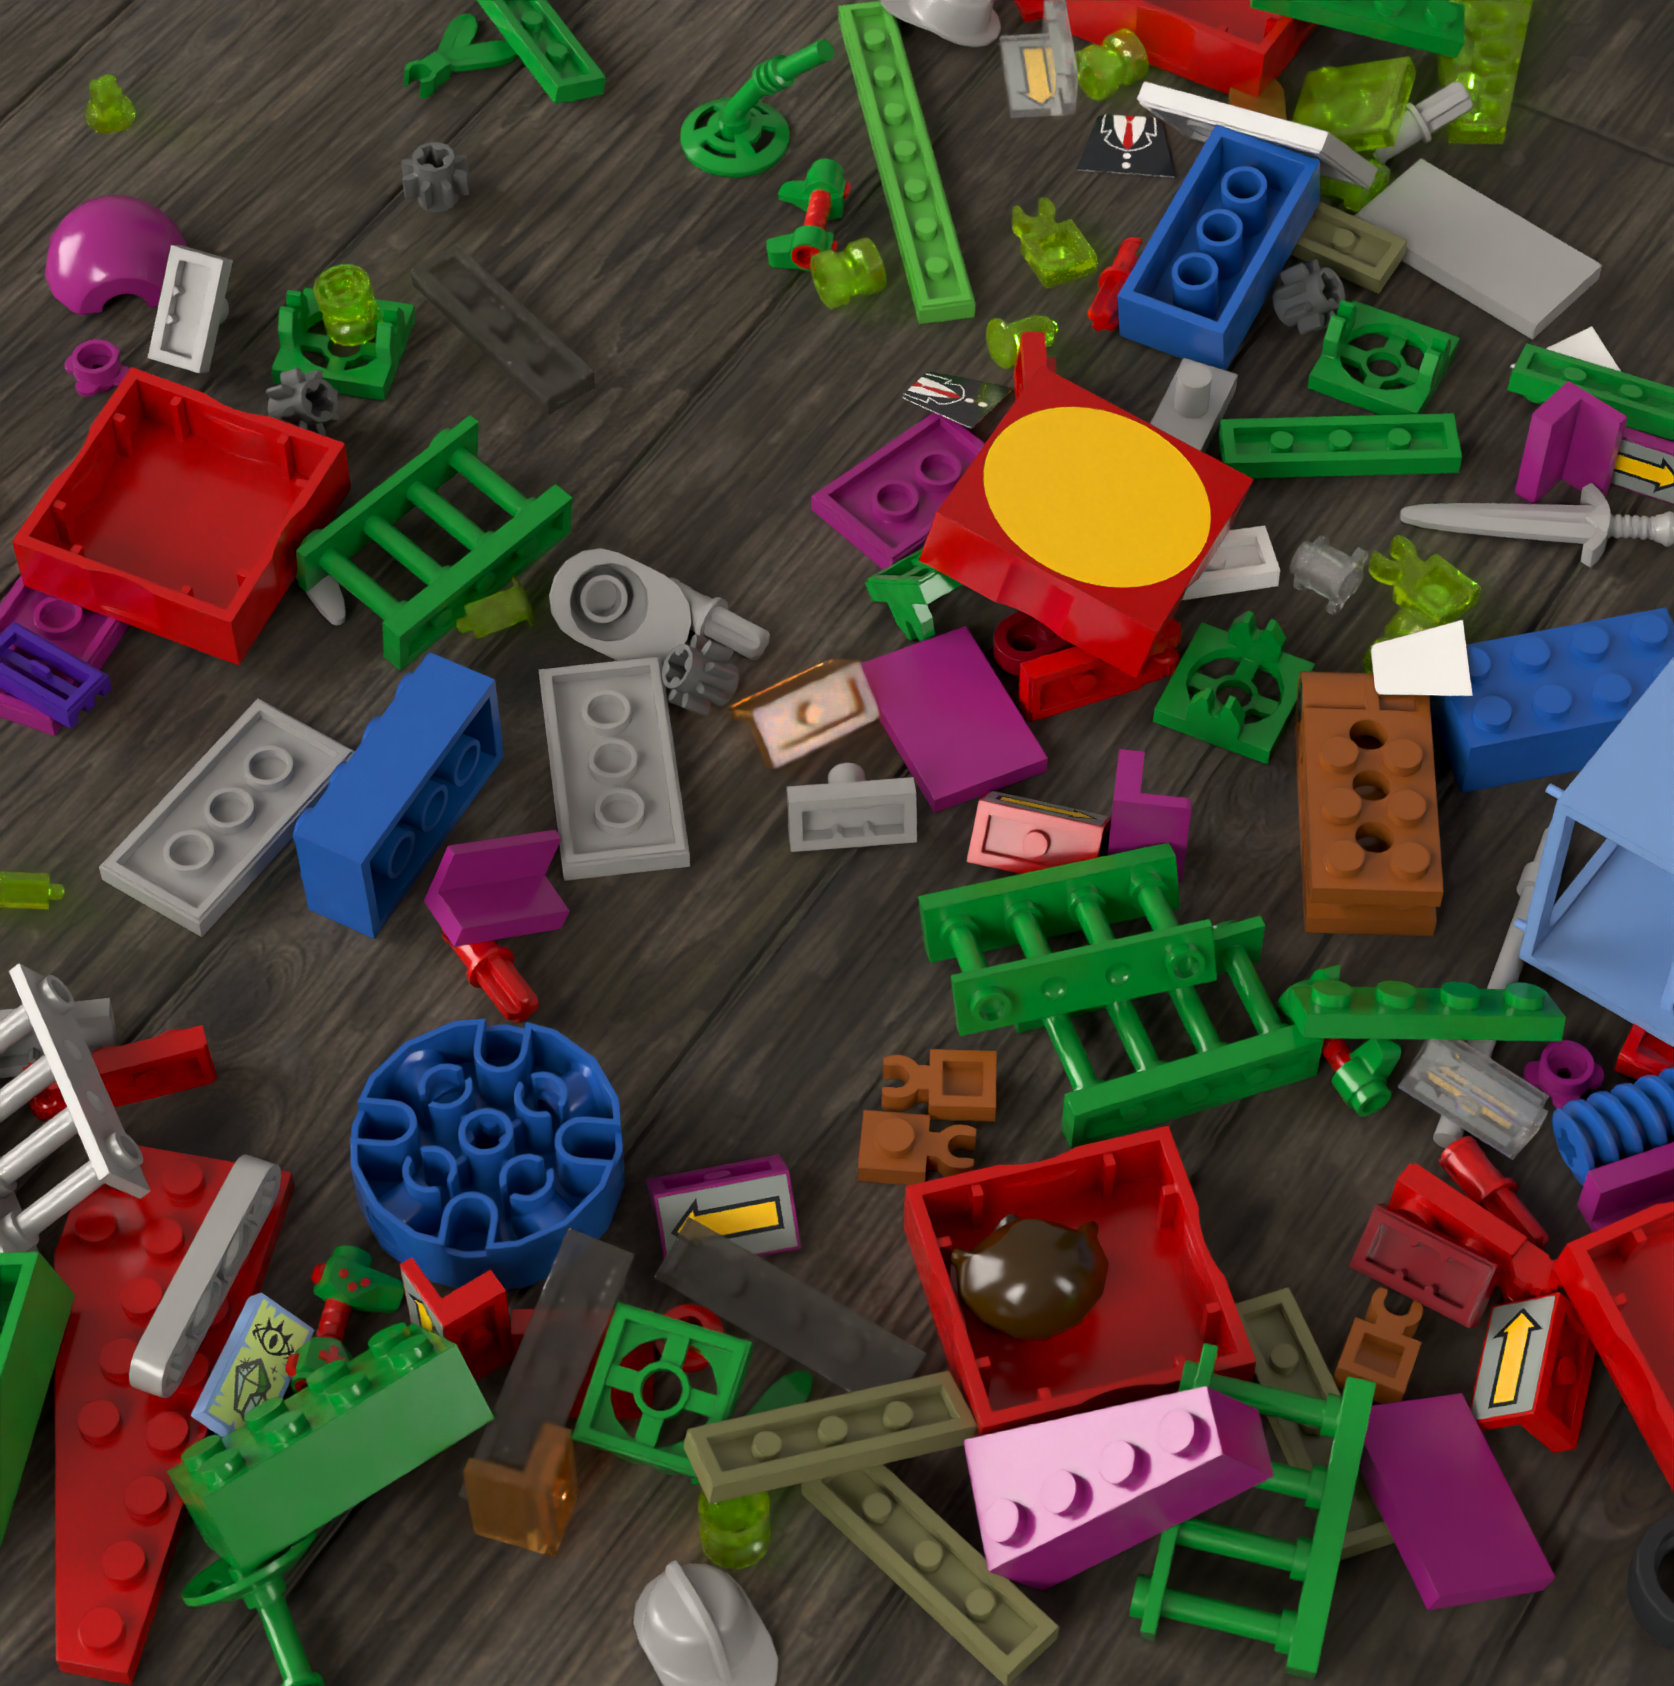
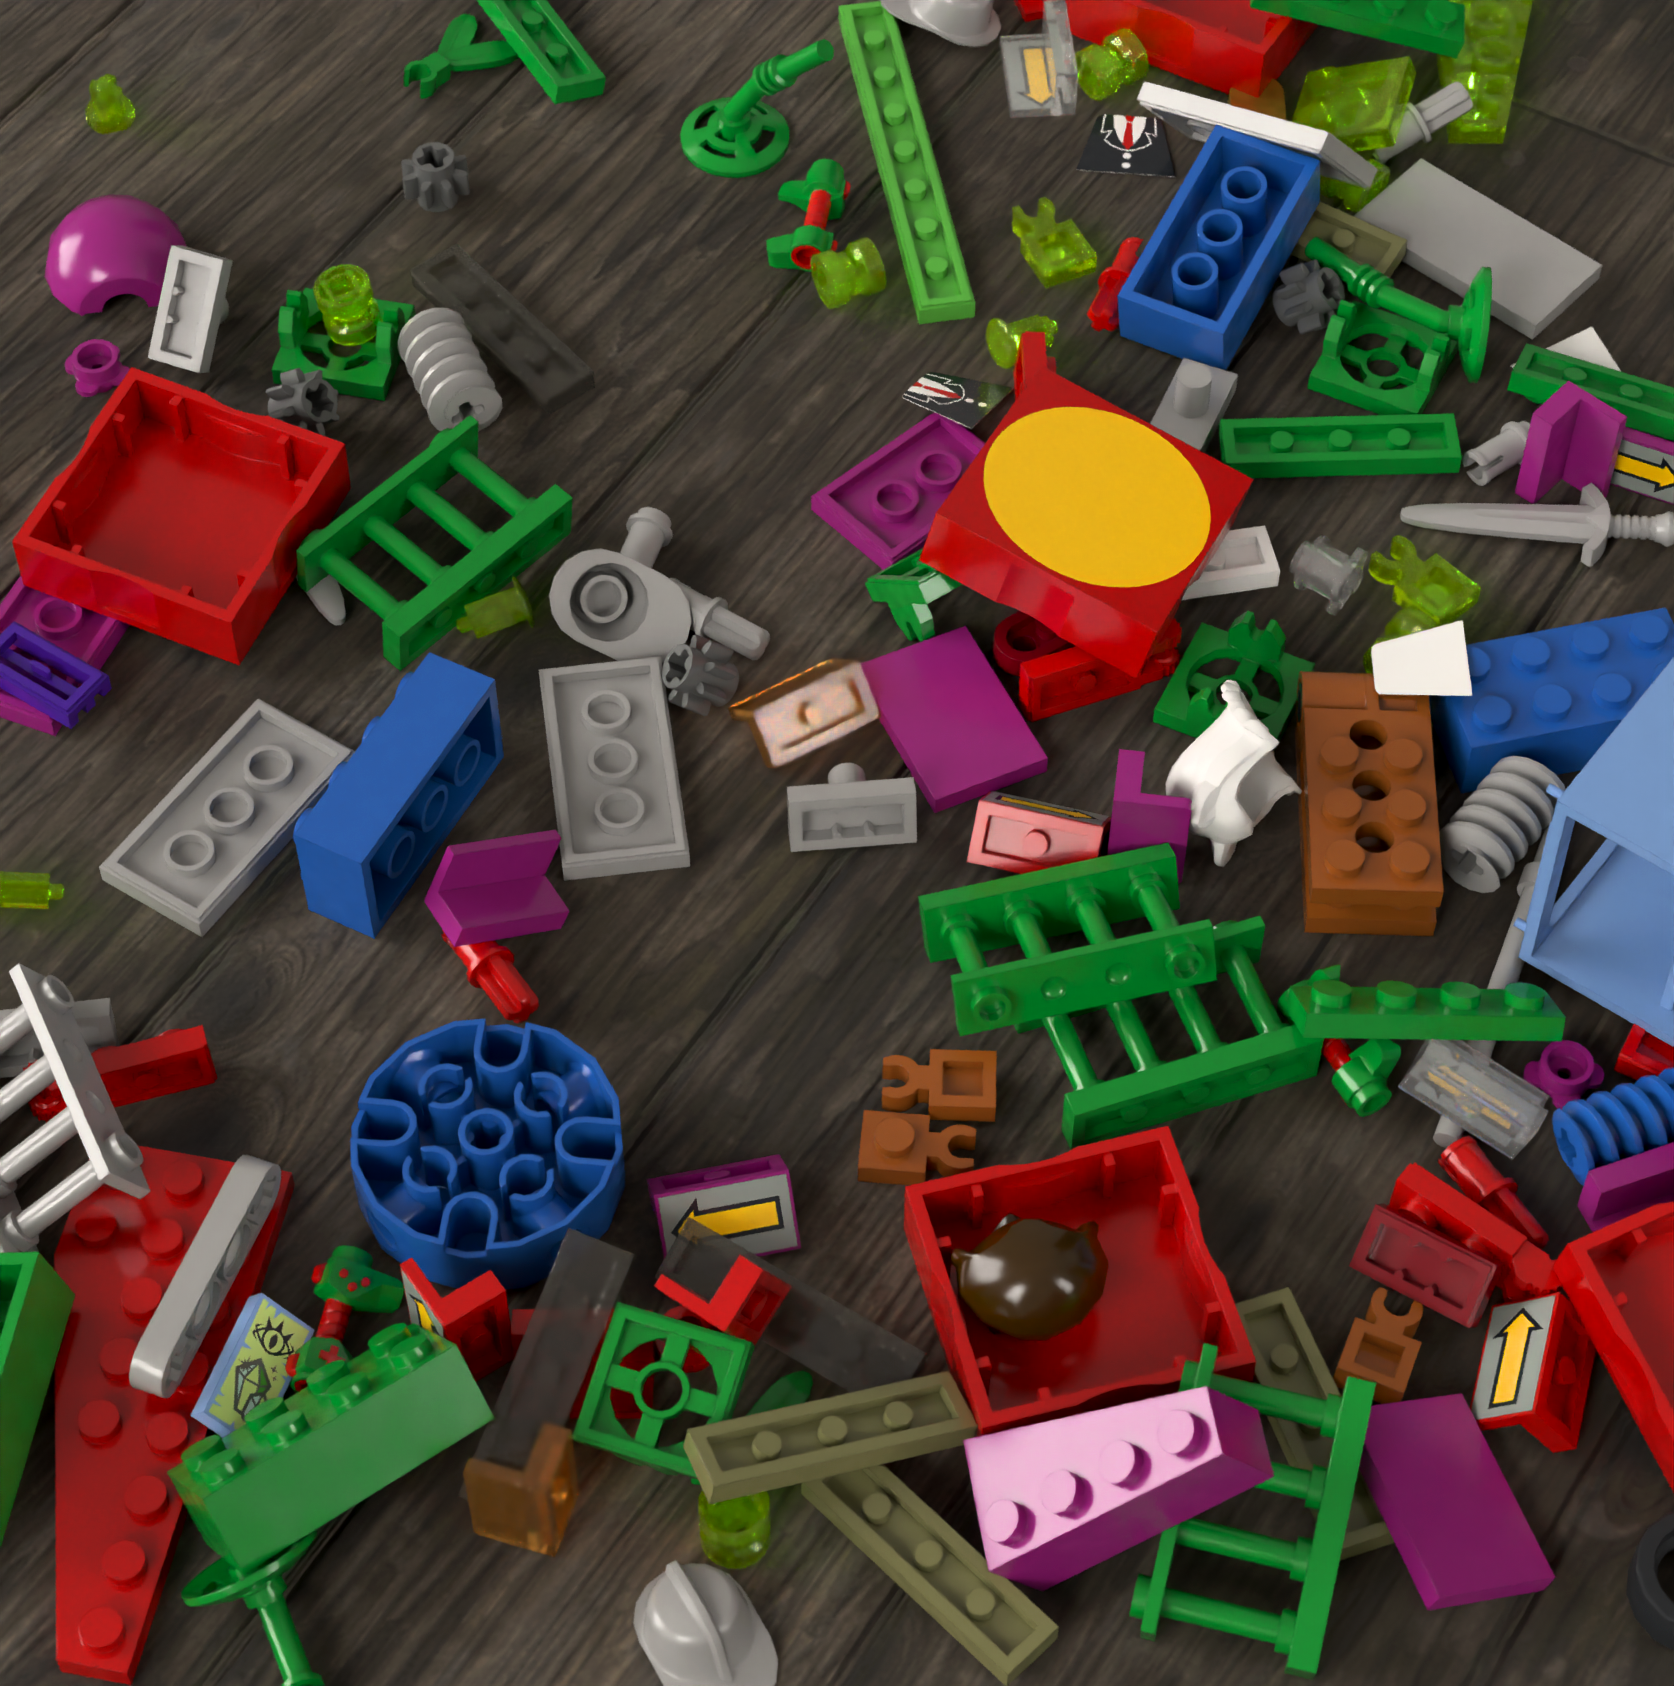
(448, 369): none -> light grey piece
(647, 534): none -> light grey pin
(740, 1305): none -> red panel
(1230, 776): none -> white hair
(1463, 323): none -> green dish
(1498, 453): none -> light grey pin
(1498, 823): none -> light grey piece

